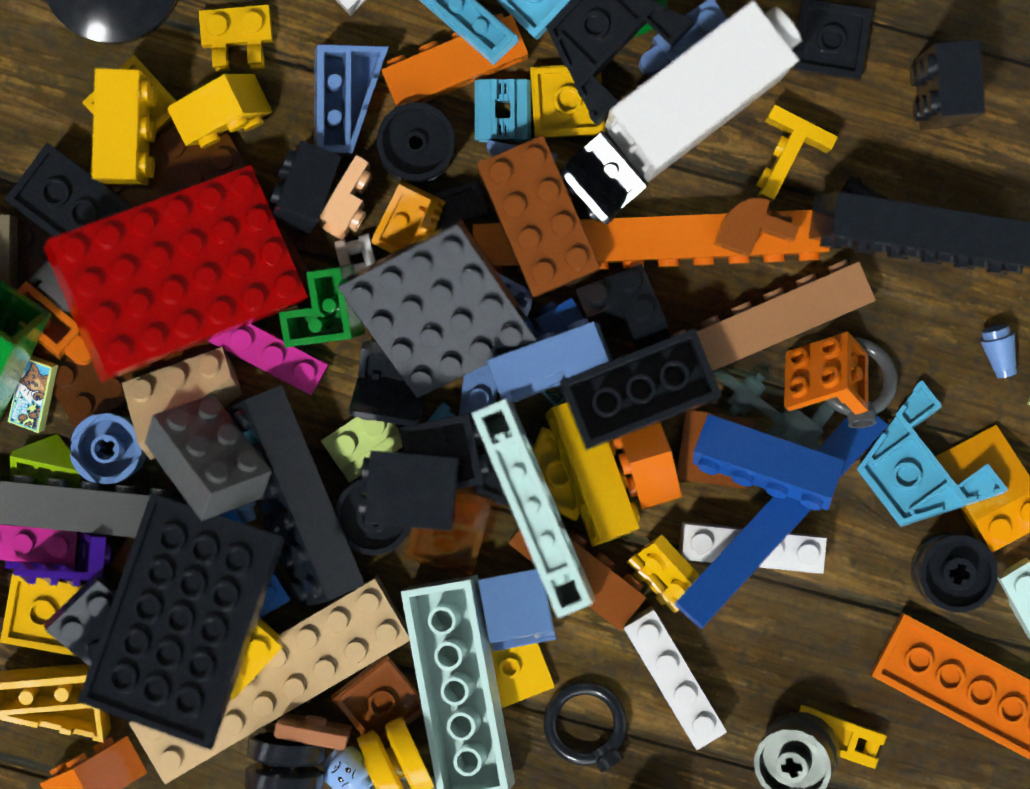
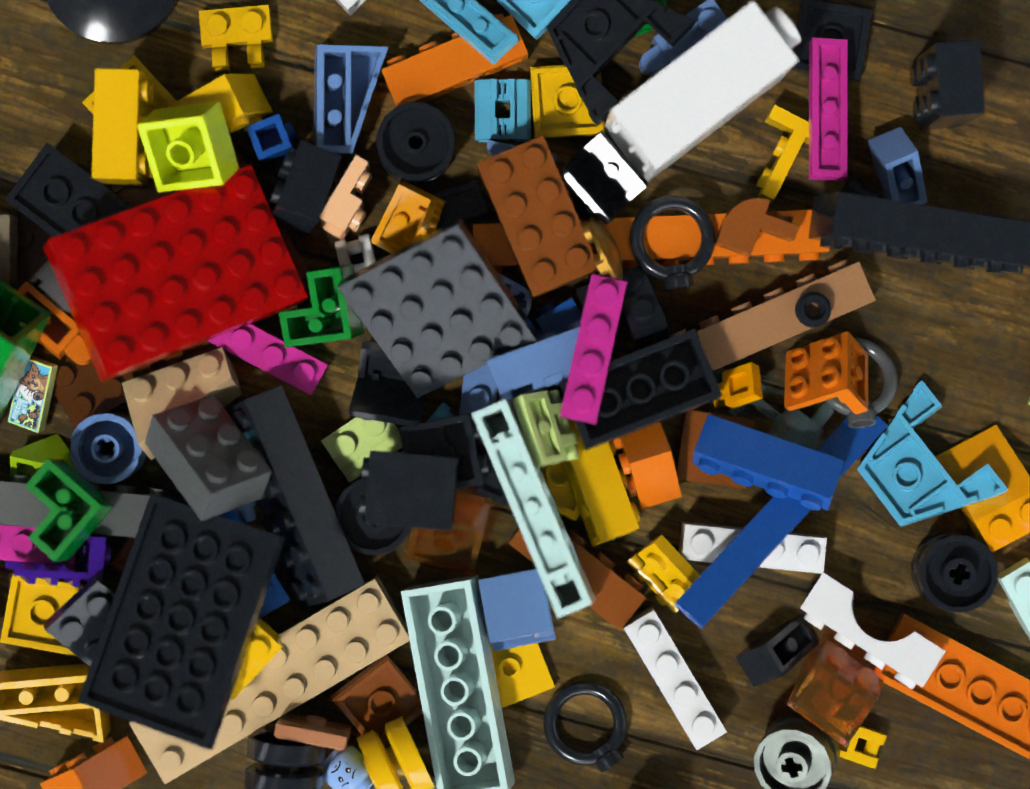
(74, 509): none -> green brick
(188, 146): none -> neon yellow brick
(272, 138): none -> blue brick
(544, 431): none -> yellowish green plate
(593, 349): none -> dark pink plate
(608, 257): none -> pearl gold dish
(677, 275): none -> black piece
(740, 386): none -> light orange plate
(777, 651): none -> black slope
(823, 305): none -> black plate
(828, 109): none -> dark pink plate
(832, 606): none -> white arch
(835, 692): none -> clear orange slope
(898, 167): none -> medium blue slope
(1000, 349): medium blue cone -> none

